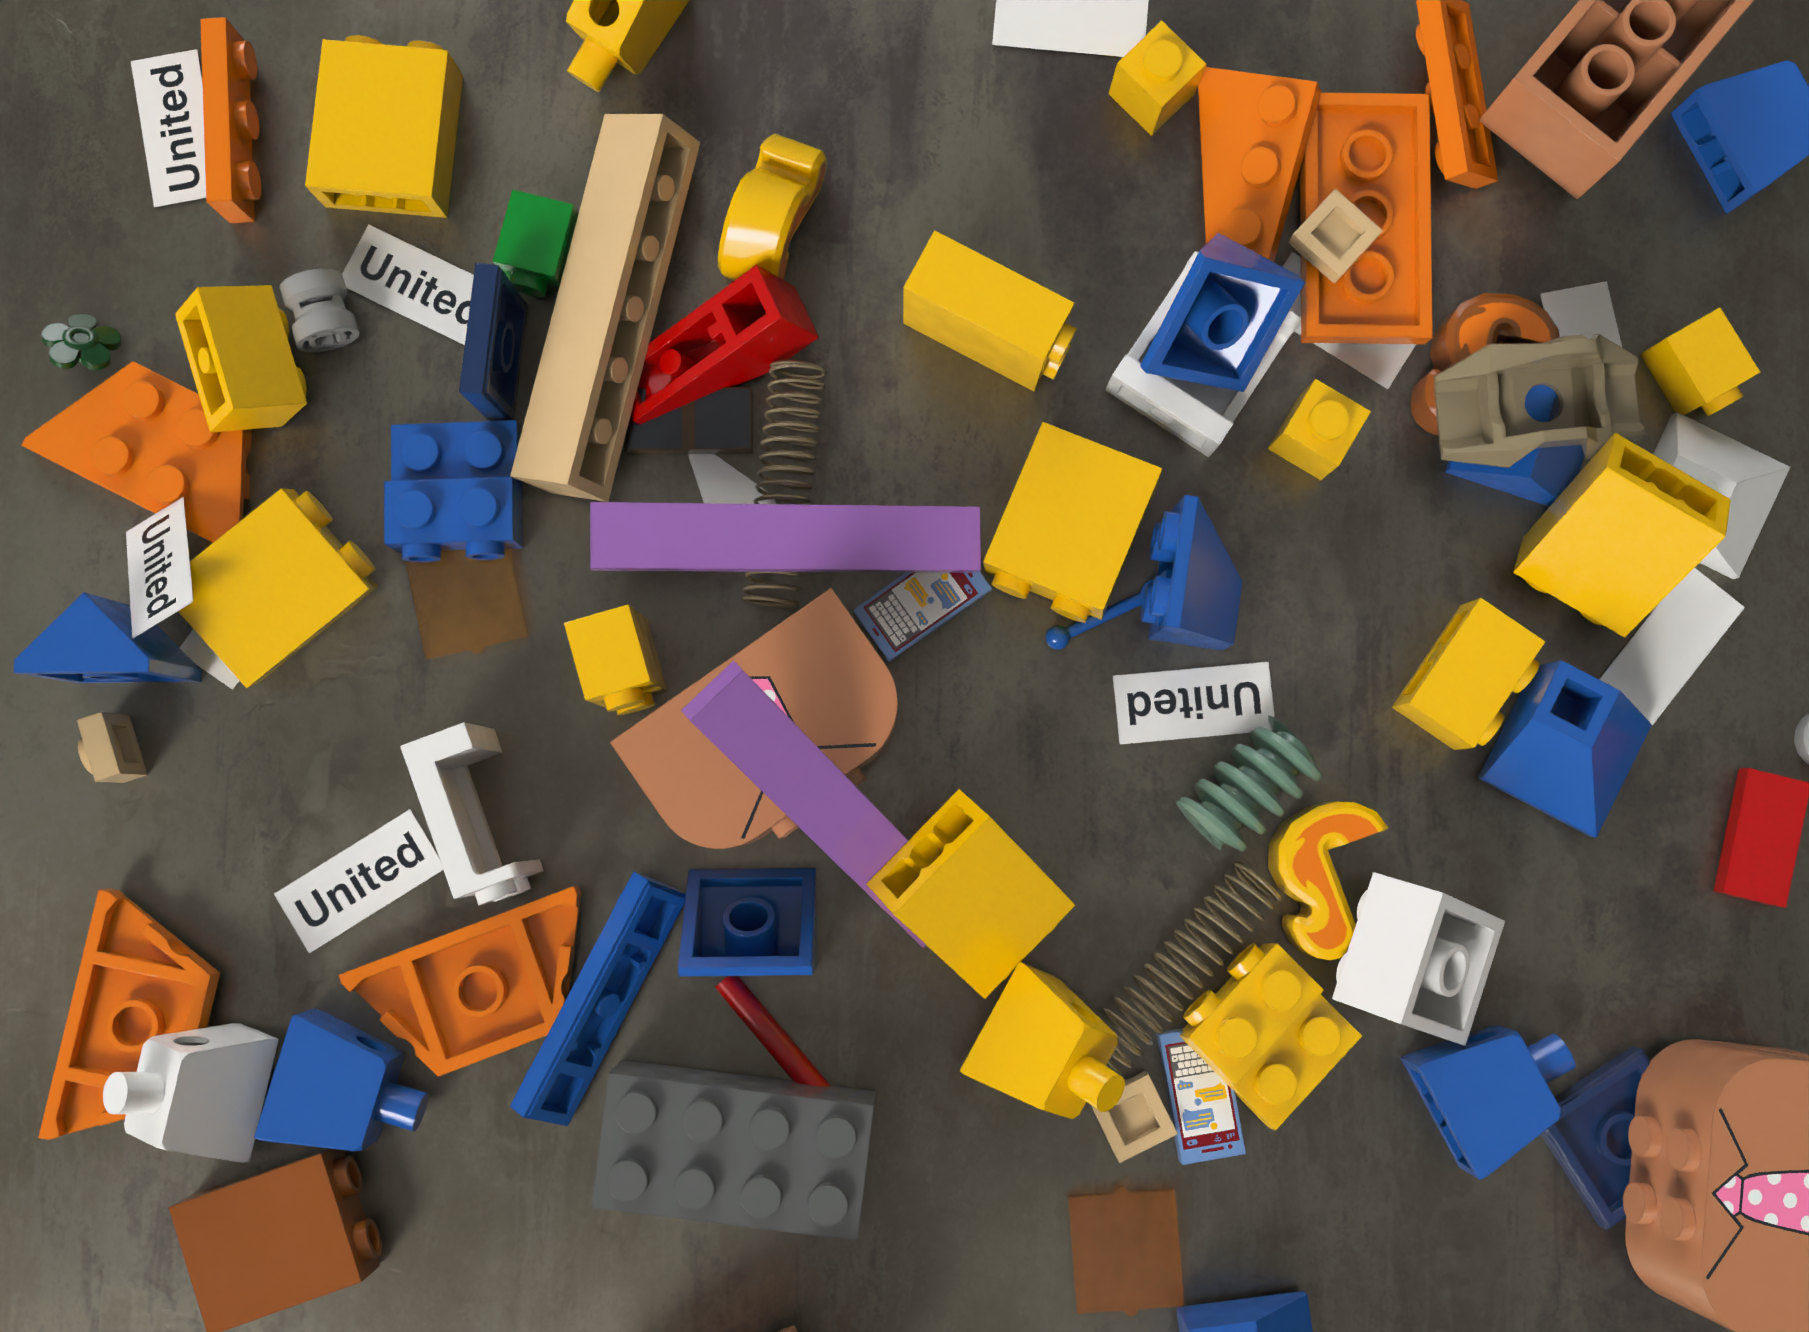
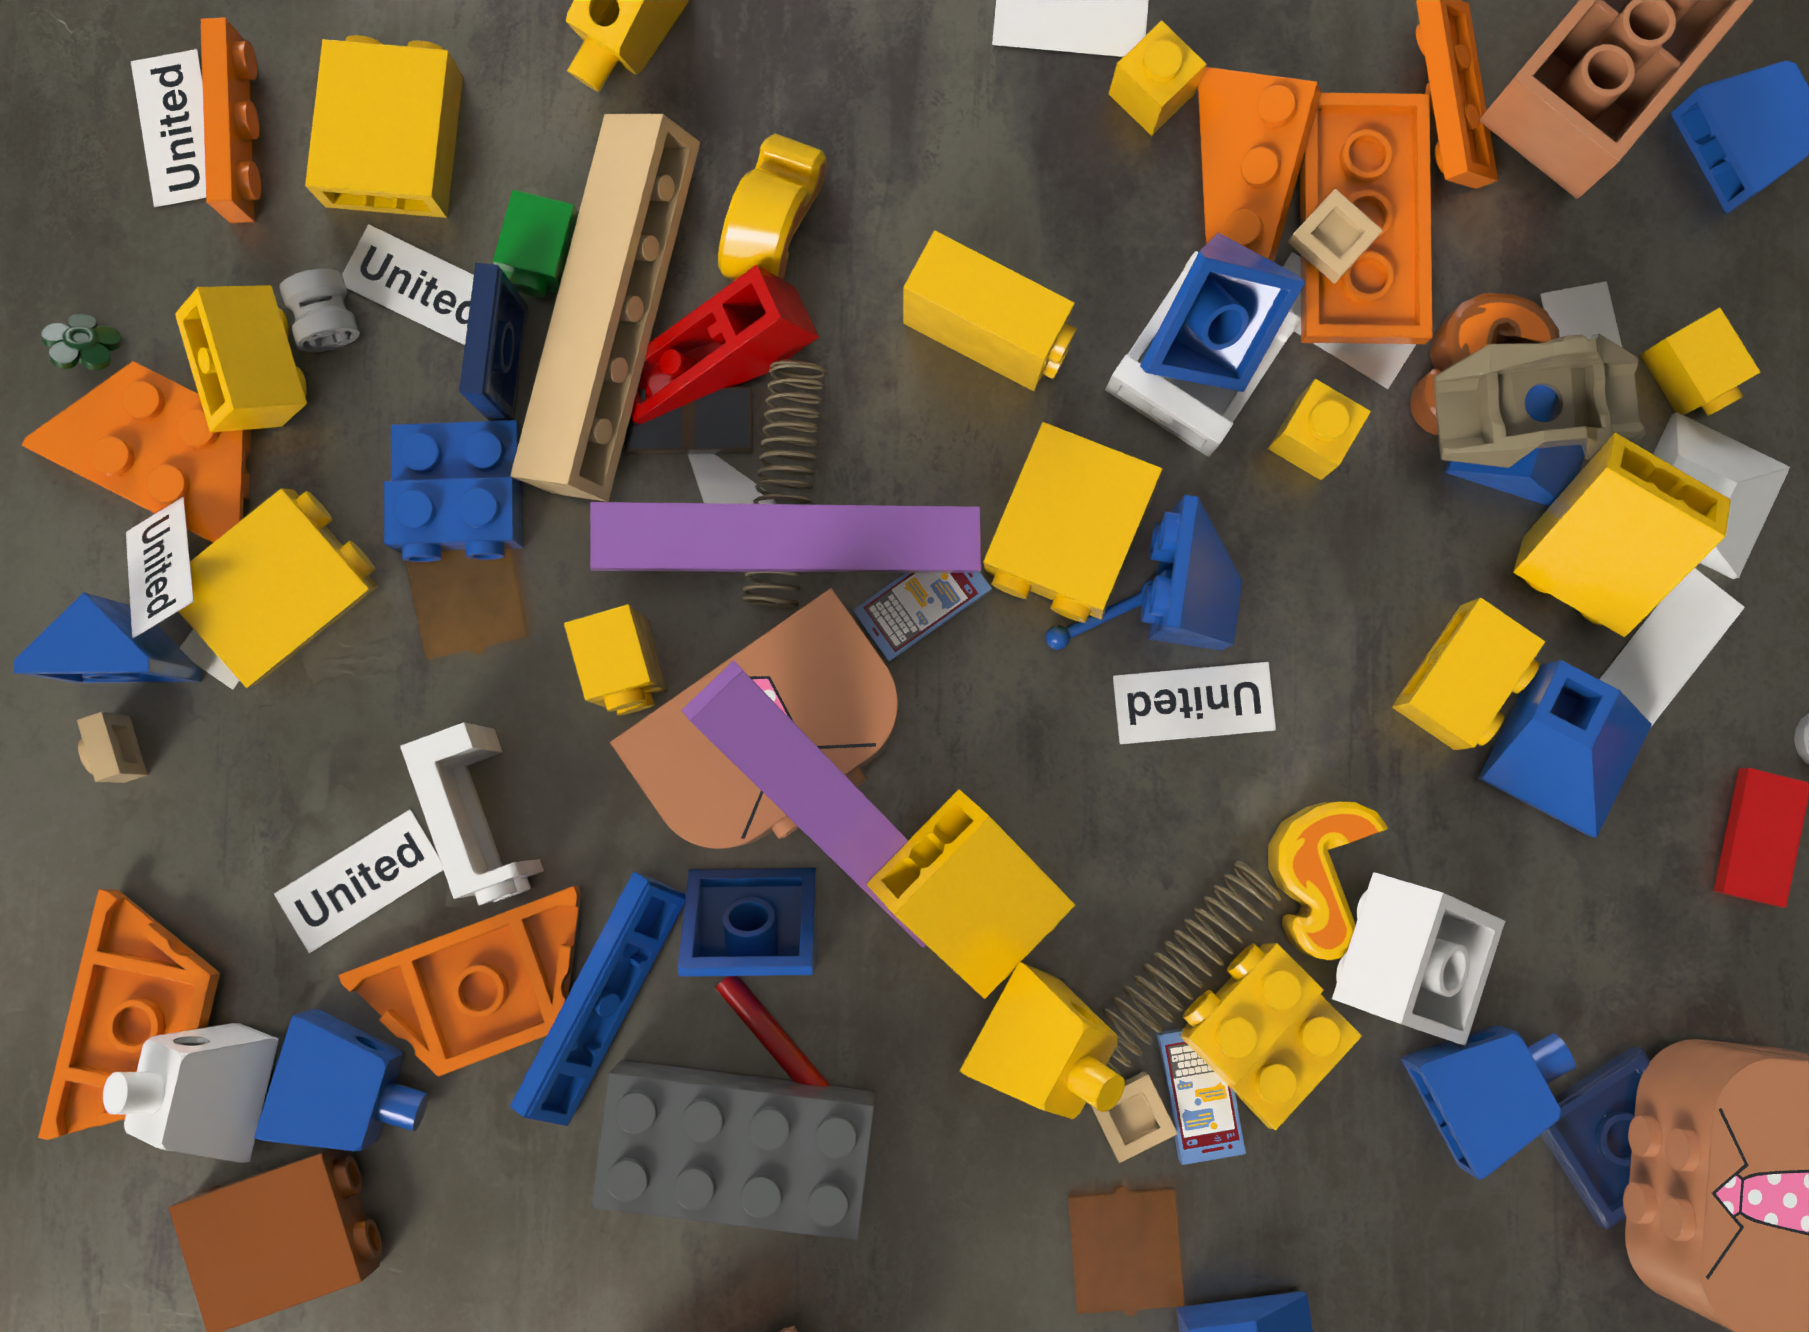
(1250, 786): sand green piece -> none

